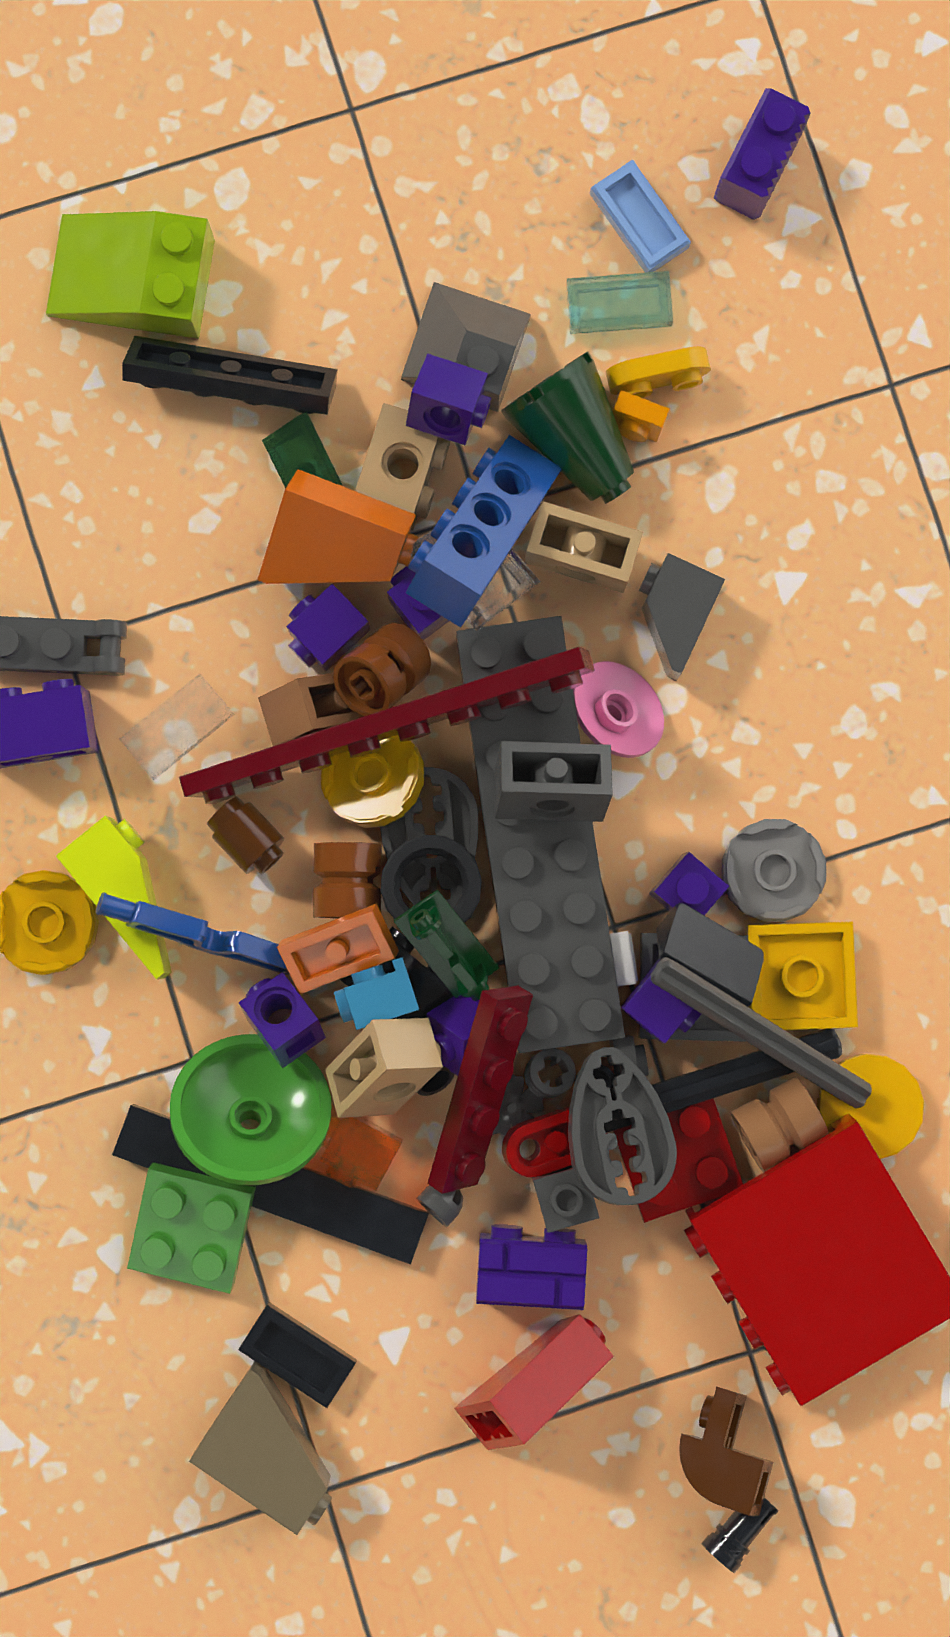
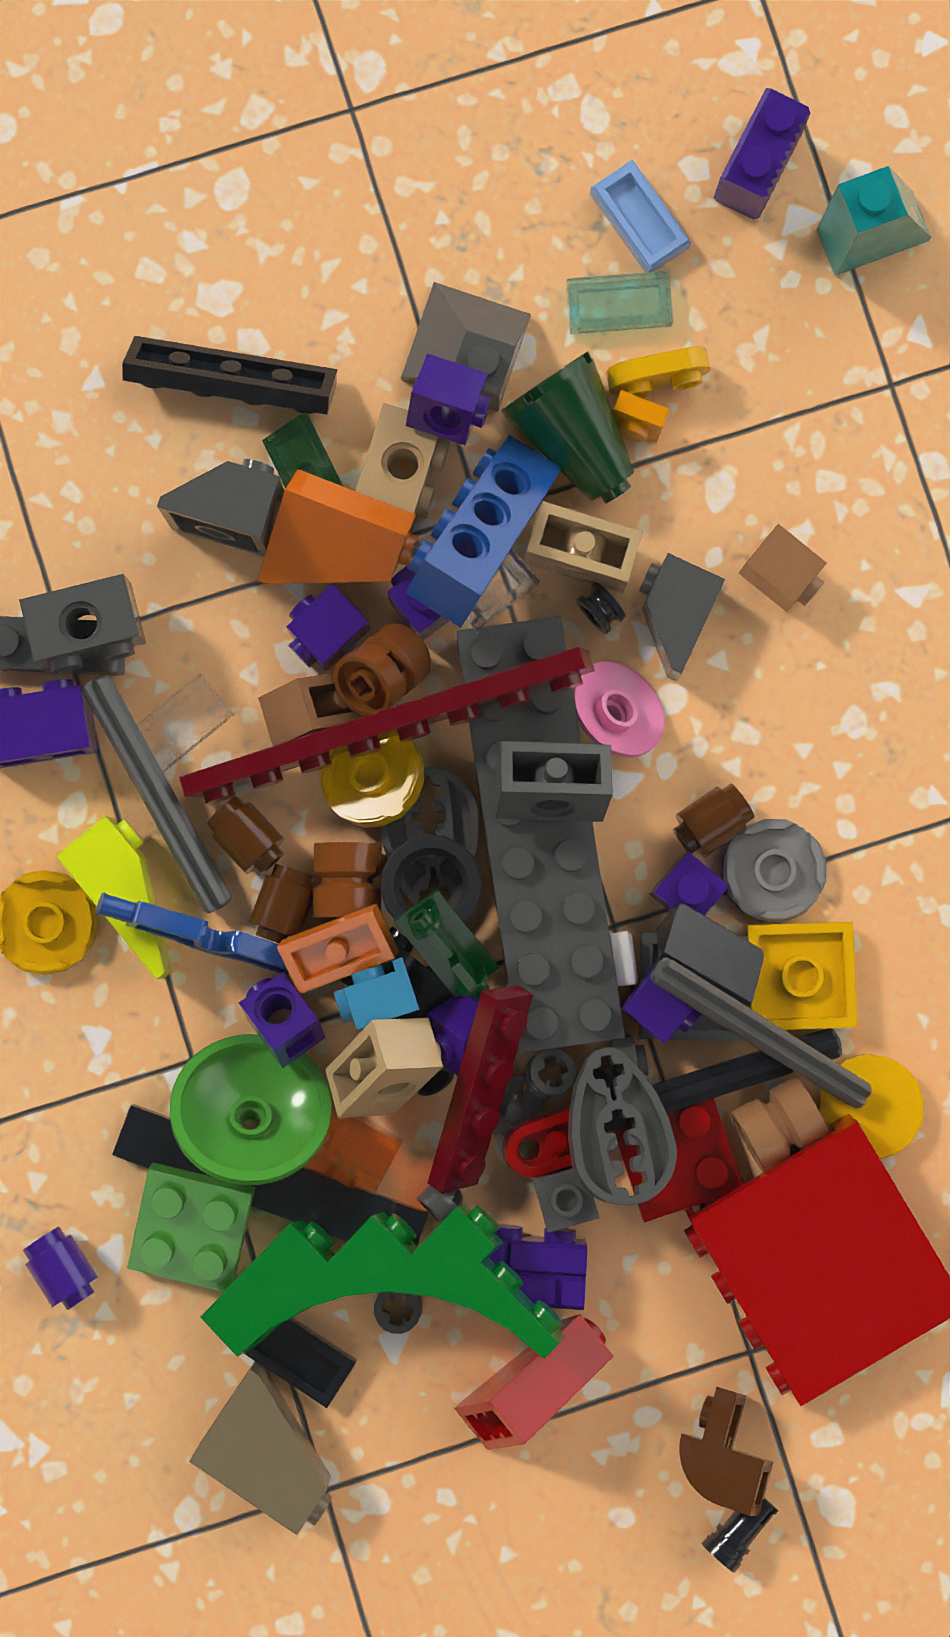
(52, 615): none -> dark grey brick
(60, 1268): none -> dark purple brick
(133, 271): lime slope -> none
(156, 793): none -> dark grey axle
(227, 505): none -> dark grey slope
(282, 903): none -> reddish brown brick
(381, 1257): none -> green arch
(383, 1316): none -> dark grey bush
(600, 608): none -> black bush
(713, 820): none -> reddish brown brick
(784, 569): none -> medium nougat brick
(870, 220): none -> teal slope

